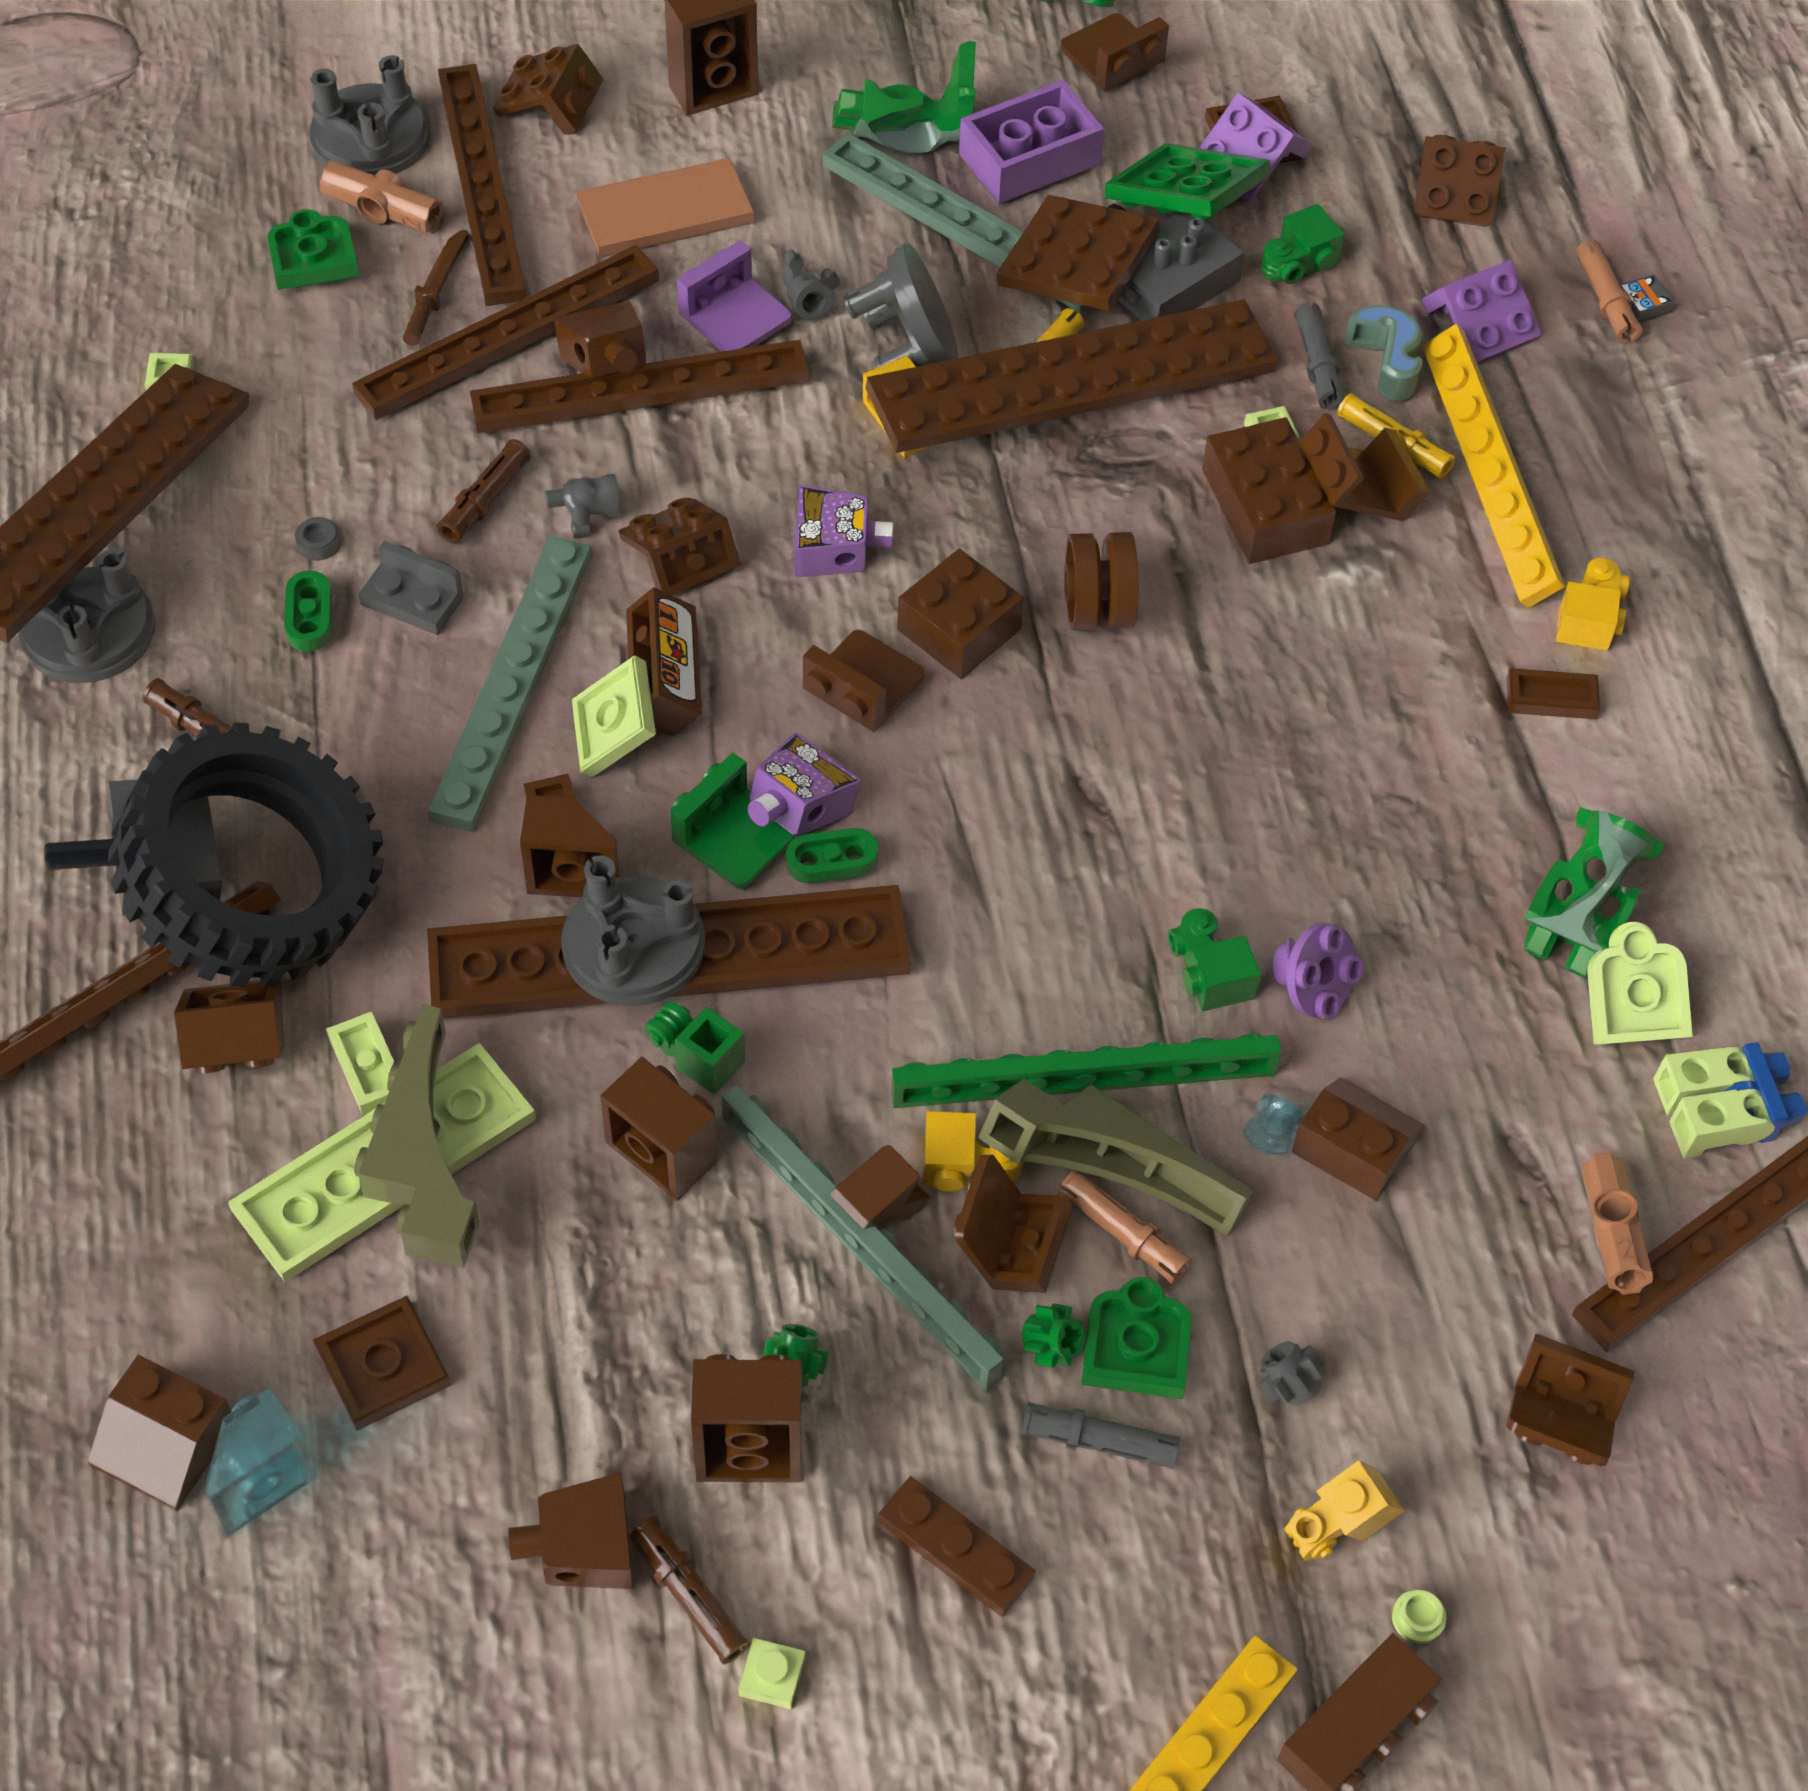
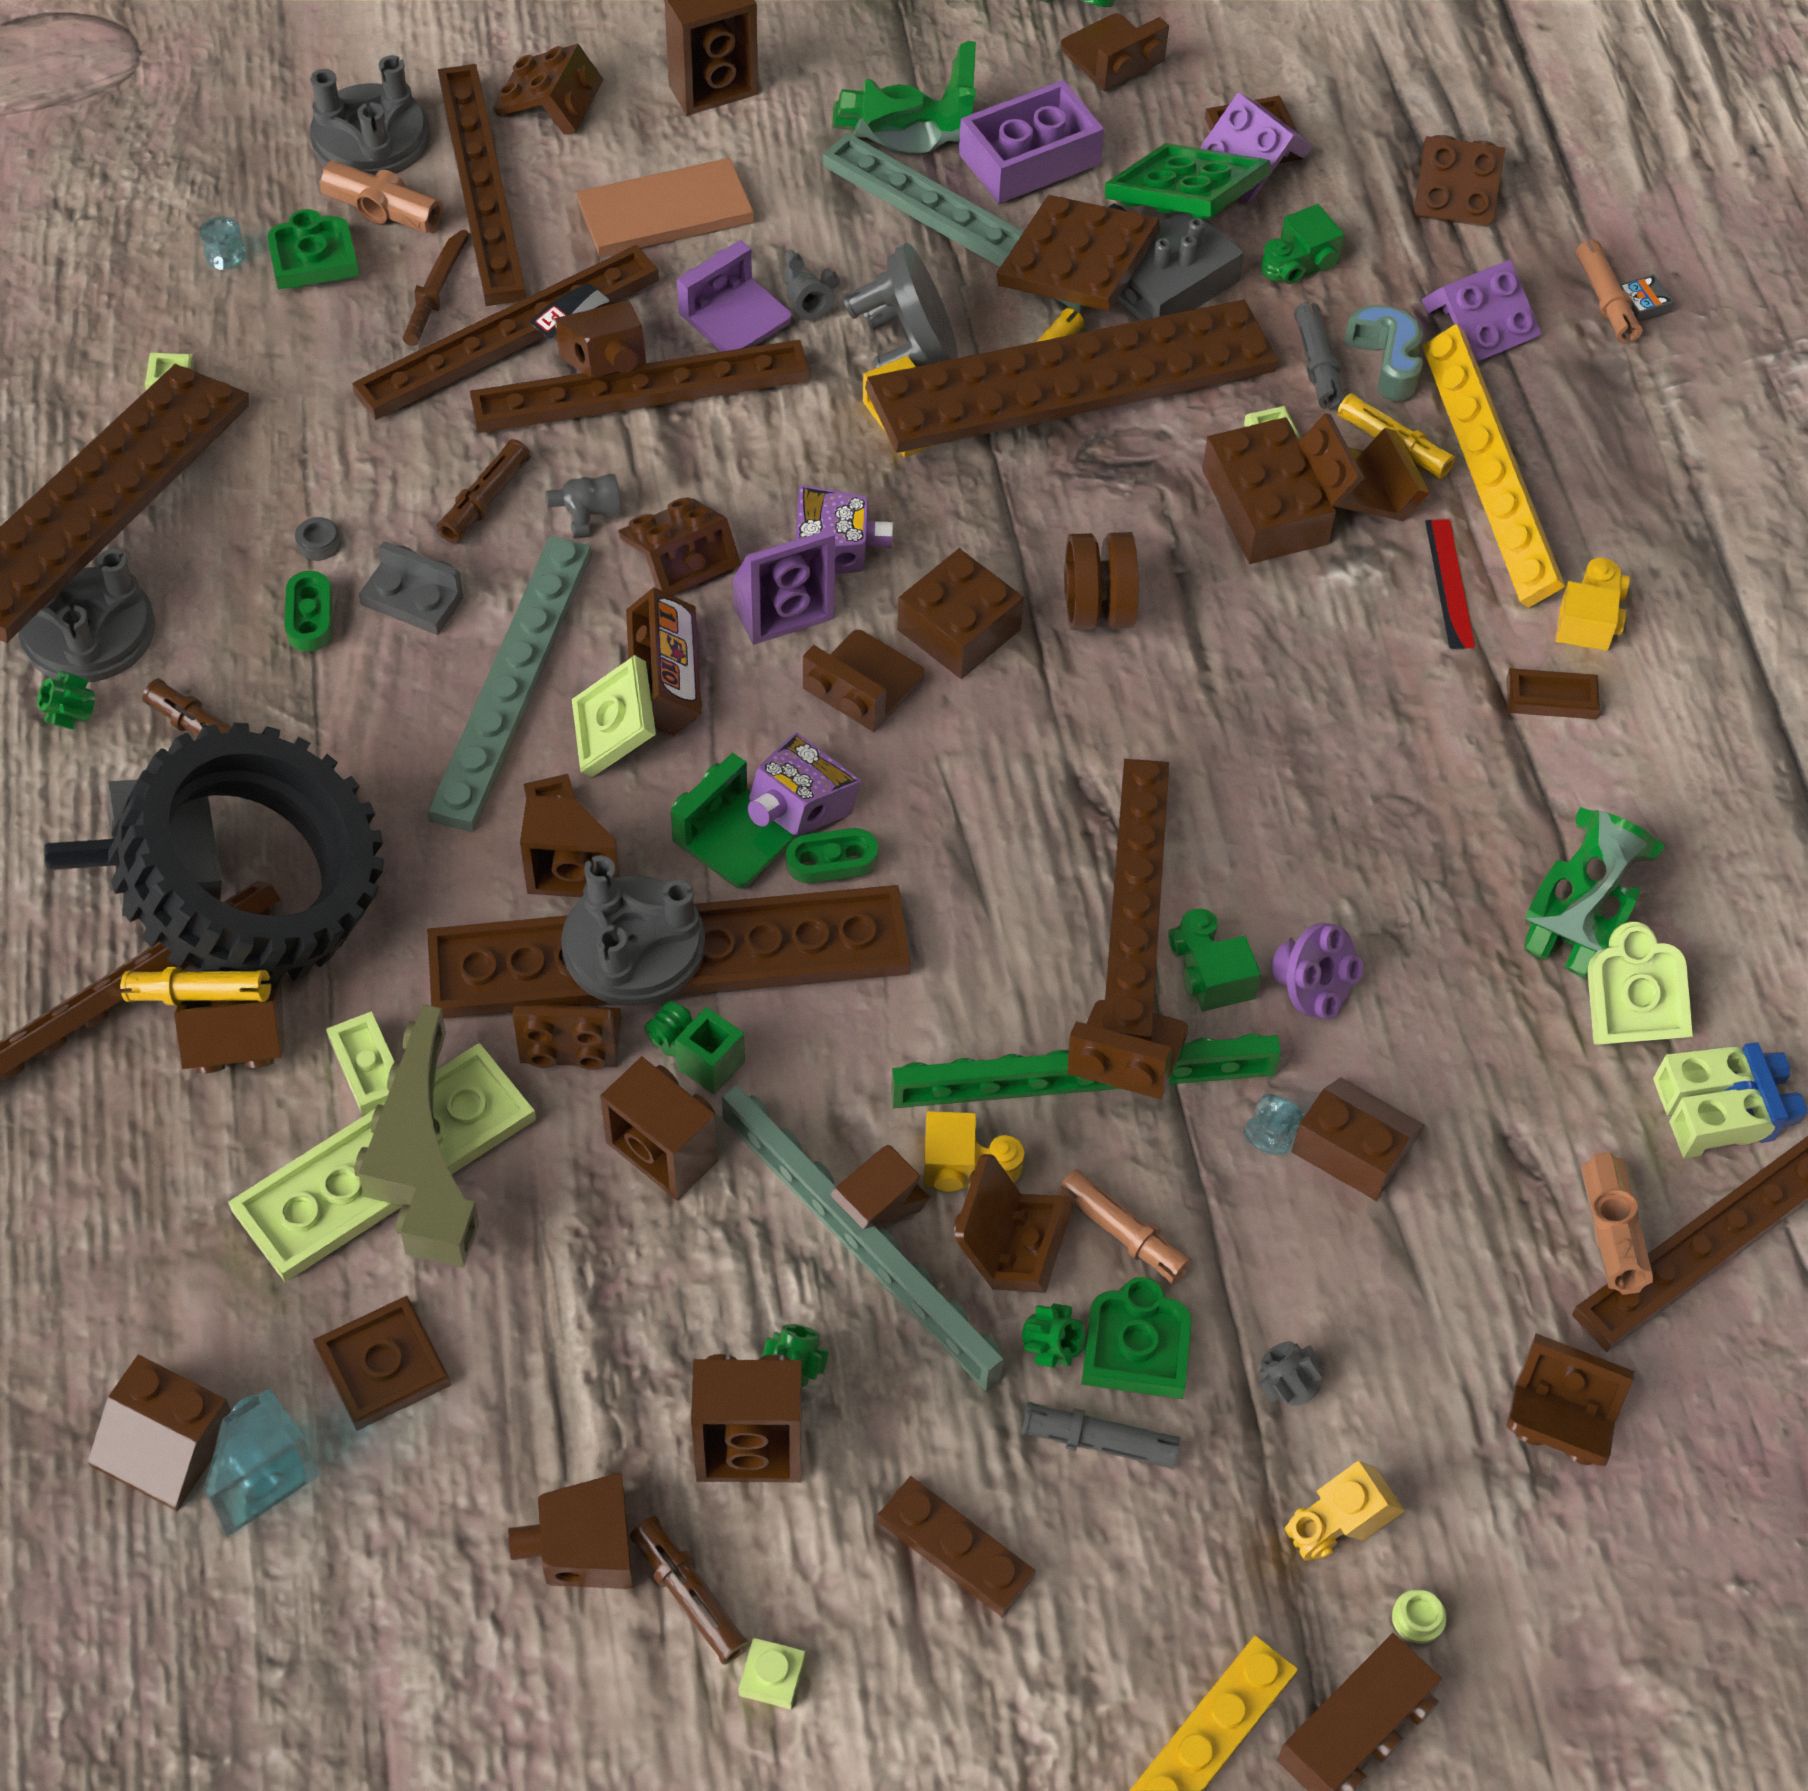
(66, 700): none -> green gear
(176, 986): none -> yellow pin
(222, 242): none -> clear light blue wheel
(567, 1035): none -> reddish brown bracket
(575, 301): none -> sticker
(786, 587): none -> medium lavender slope
(1114, 1143): olive arch -> none
(1125, 1059): none -> reddish brown bracket
(1136, 899): none -> reddish brown plate
(1449, 584): none -> red sticker

